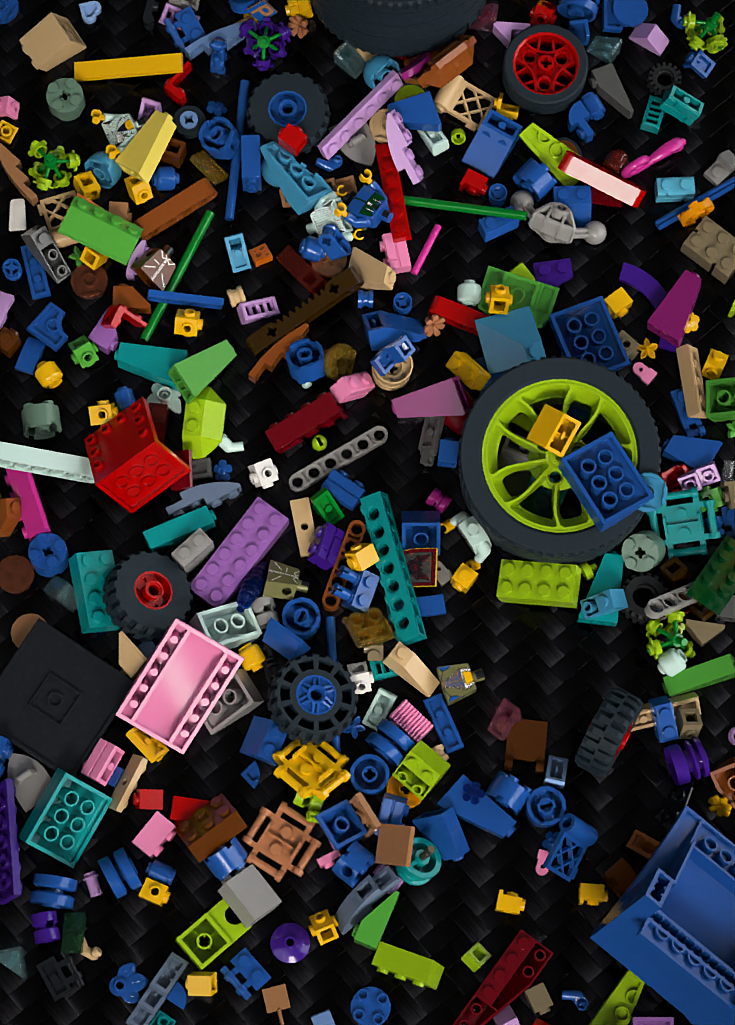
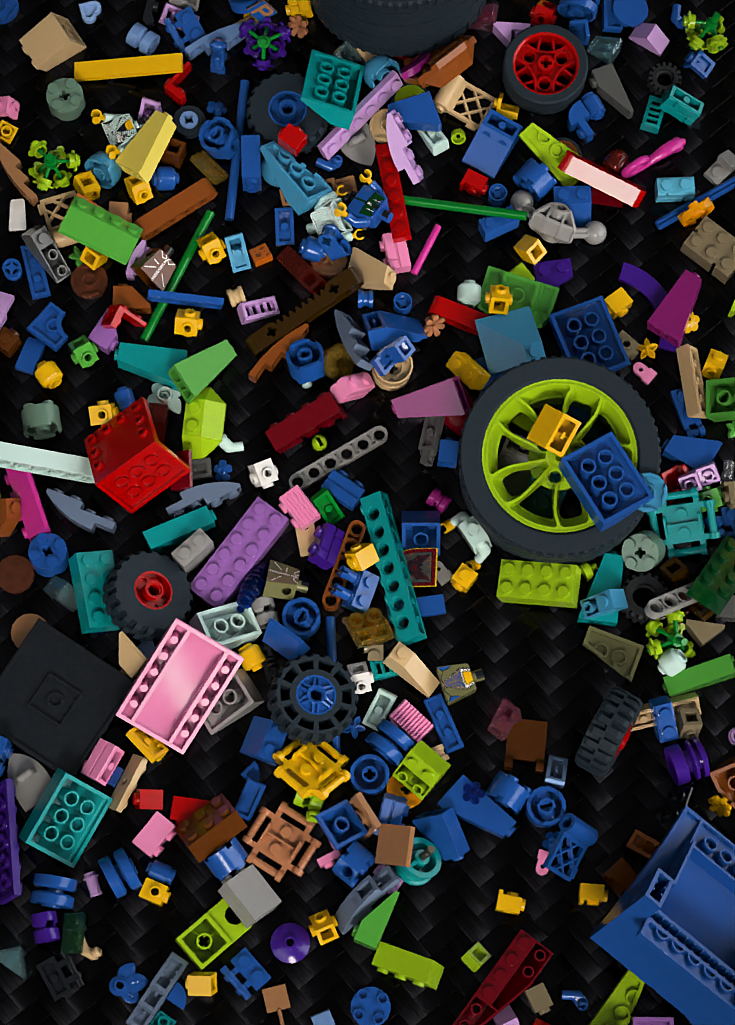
(72, 509): none -> sand blue slope
(142, 38): none -> medium blue wheel
(211, 248): none -> yellow brick
(250, 798): none -> blue tile
(284, 226): none -> blue slope
(299, 508): none -> bright pink brick
(332, 88): none -> teal slope
(352, 338): none -> sand blue slope
(530, 249): none -> yellow brick
(615, 651): none -> olive wing

